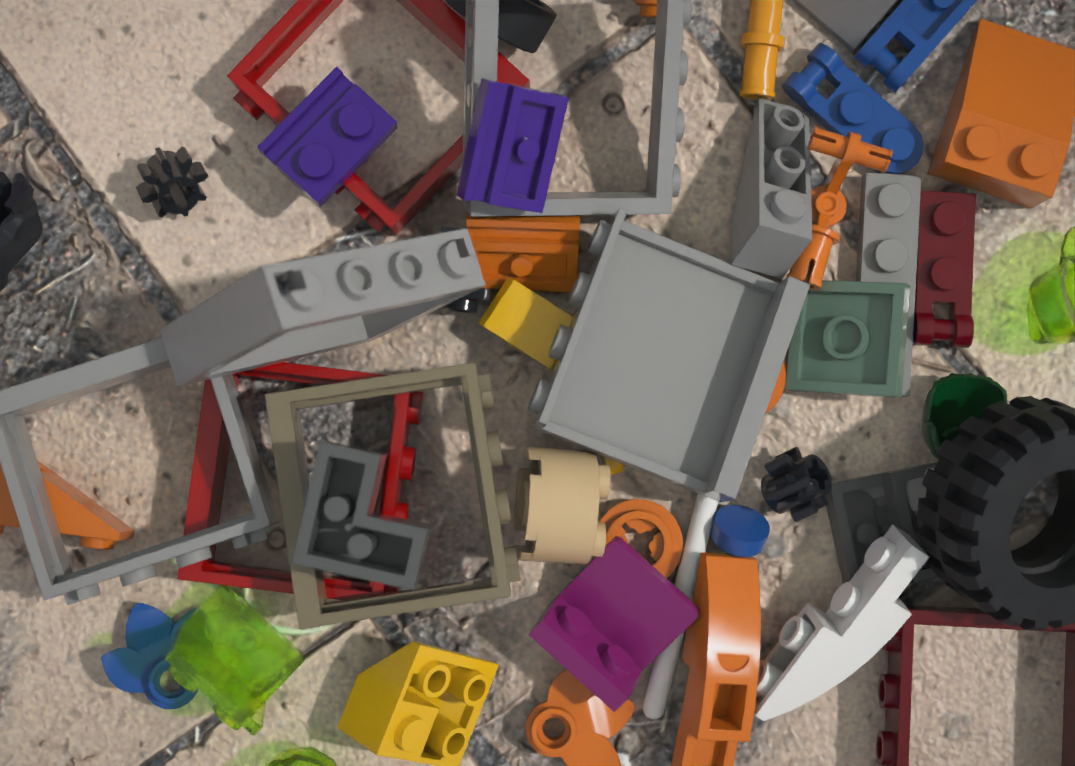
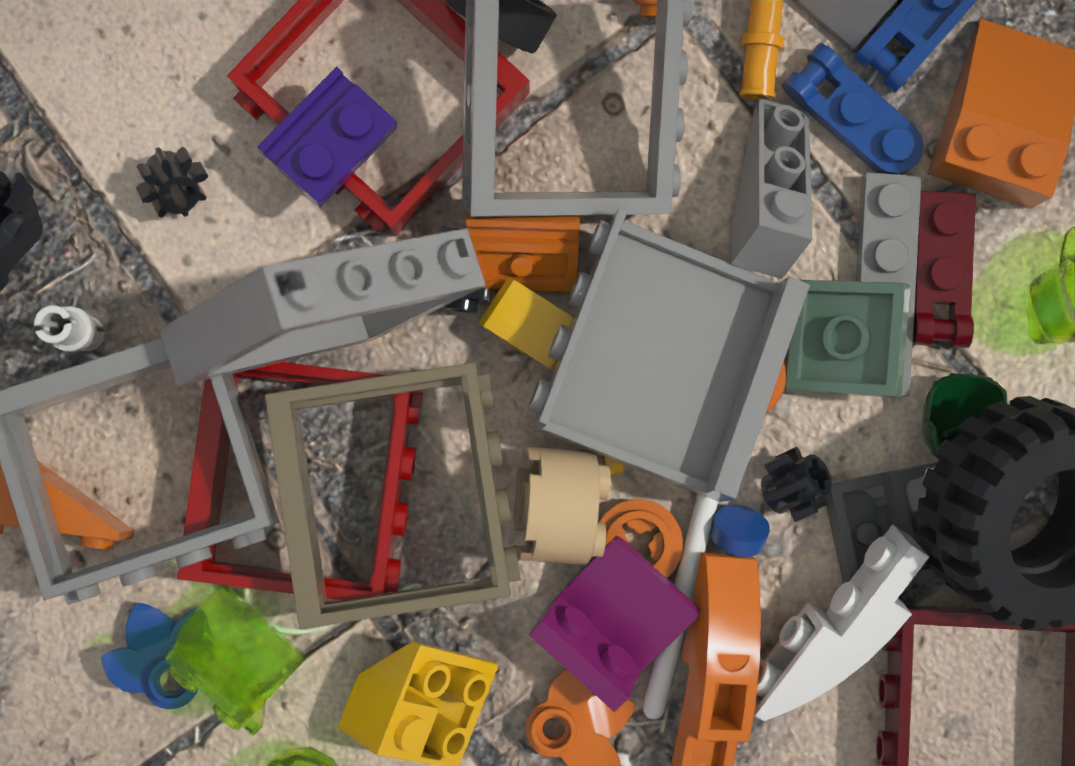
(69, 328): none -> white pin
(345, 533): dark grey brick -> none
(512, 146): dark purple plate -> none
(828, 201): orange pin -> none

